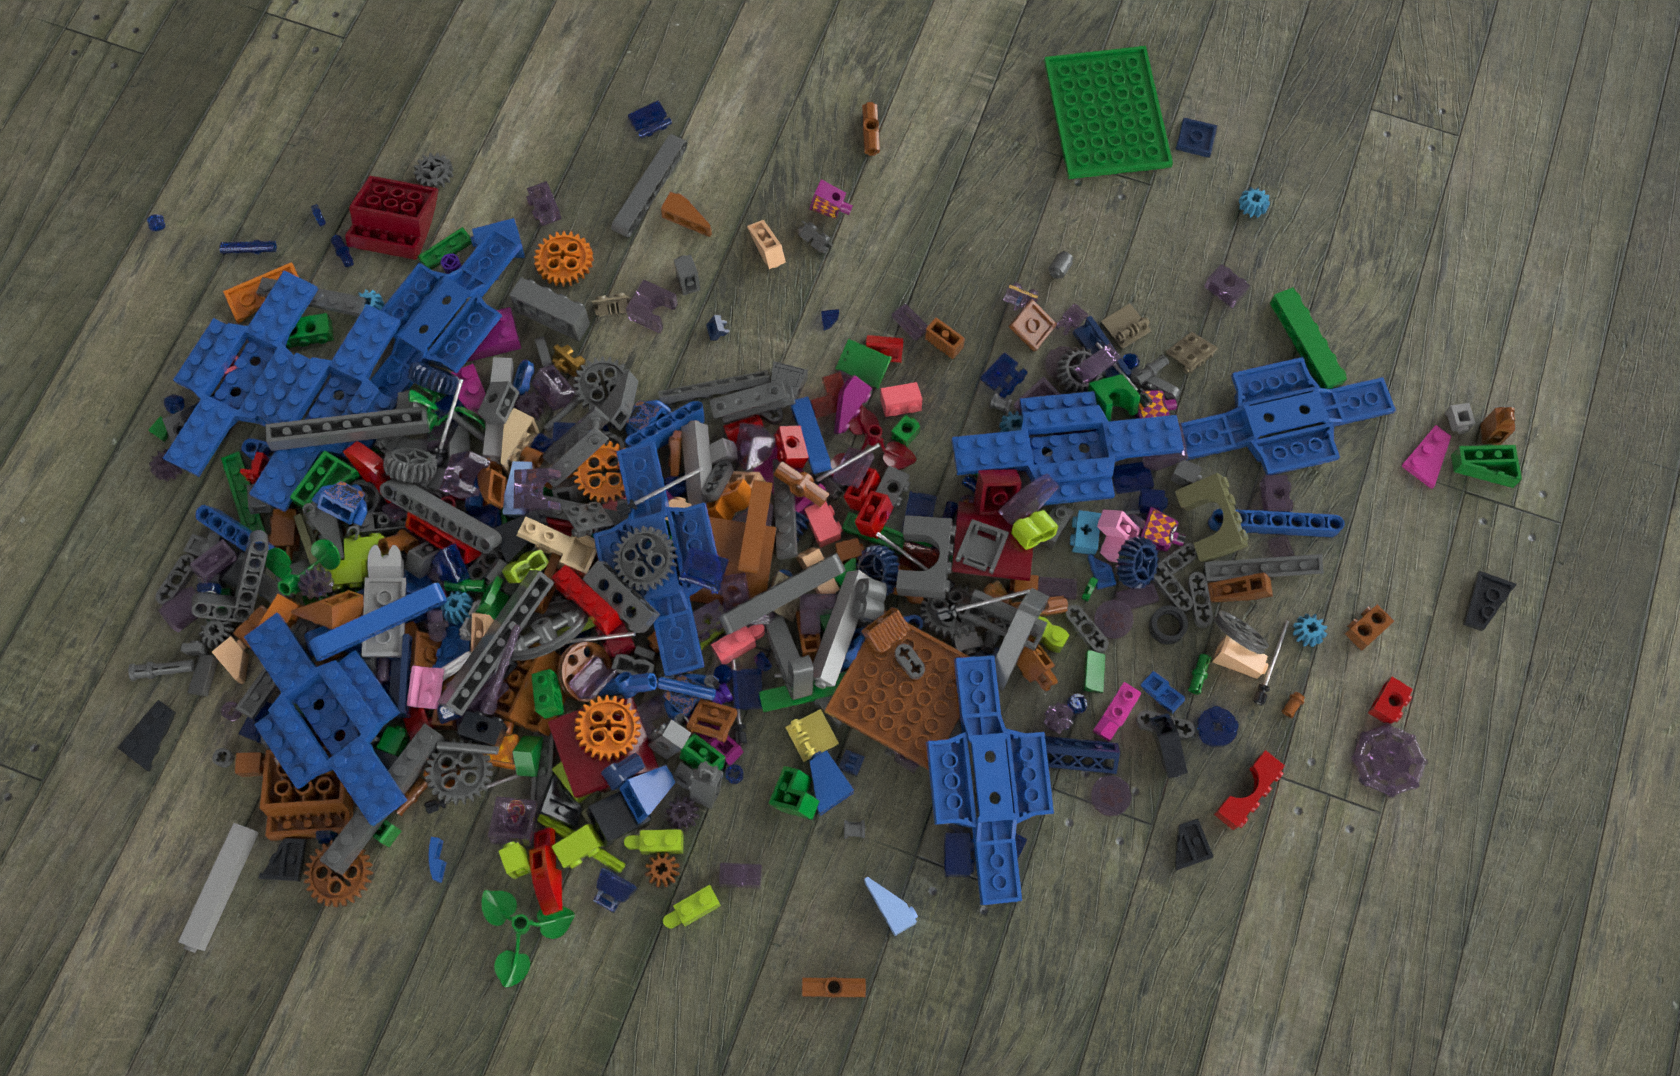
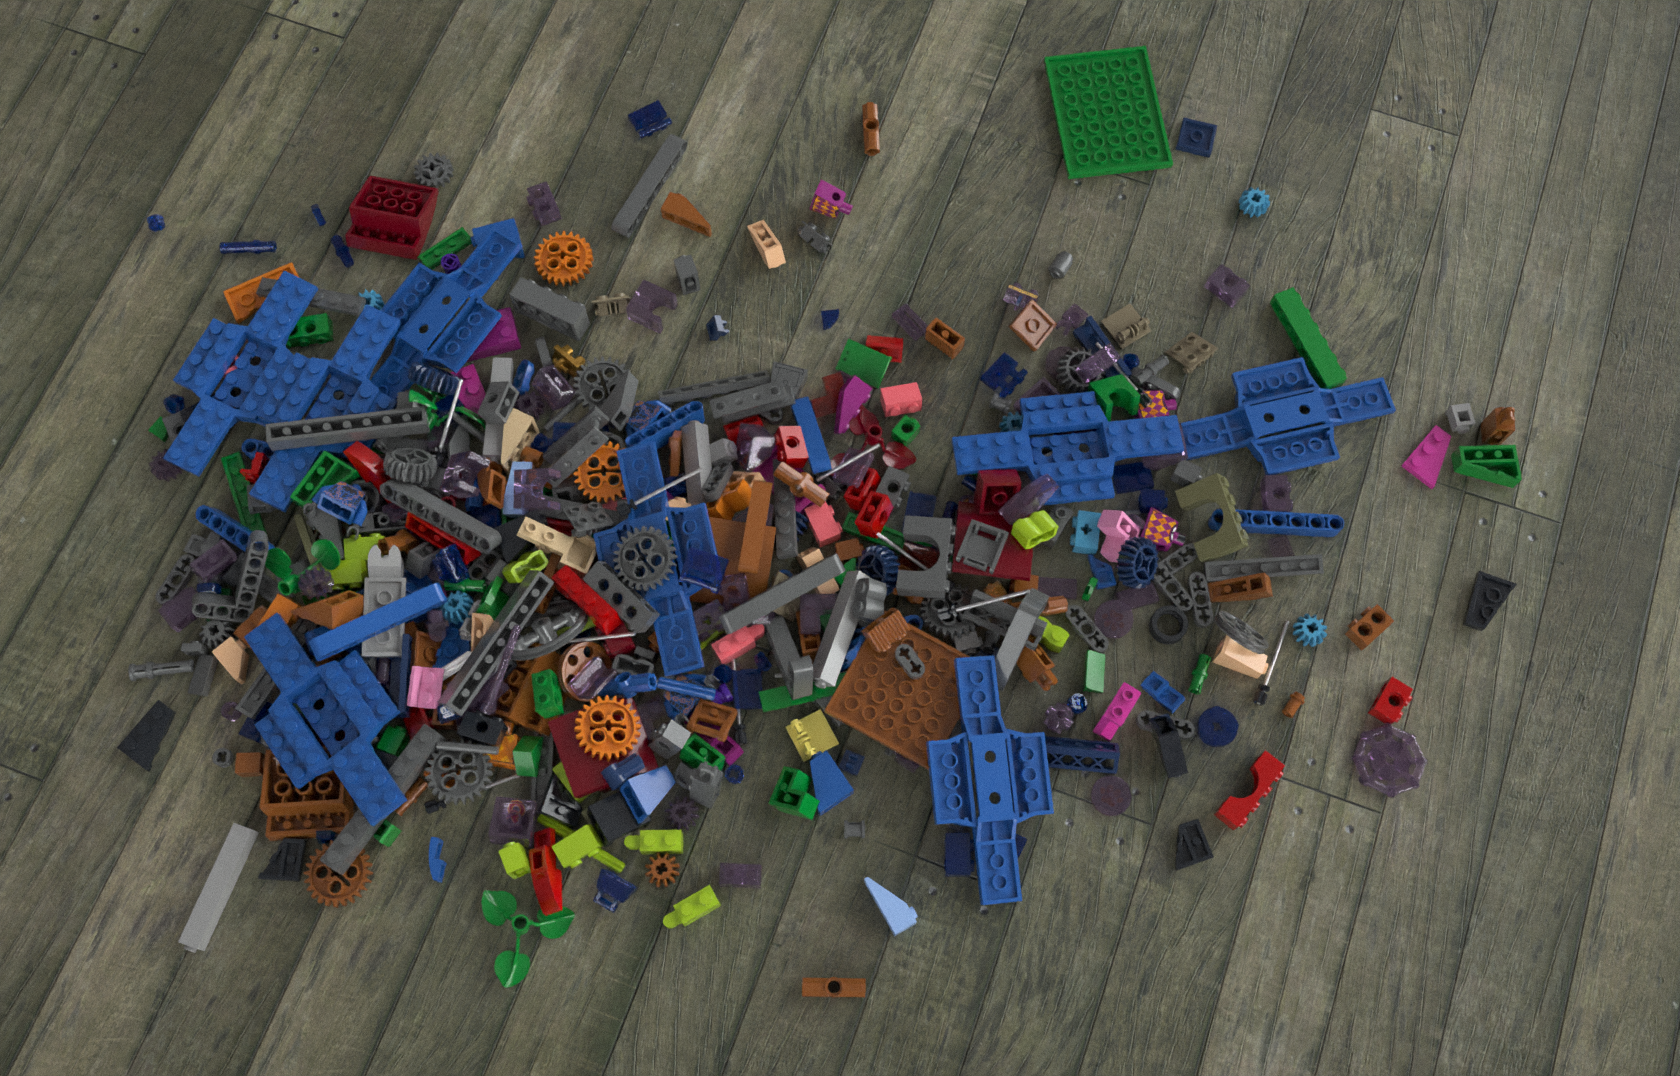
(284, 531): dark orange brick -> none

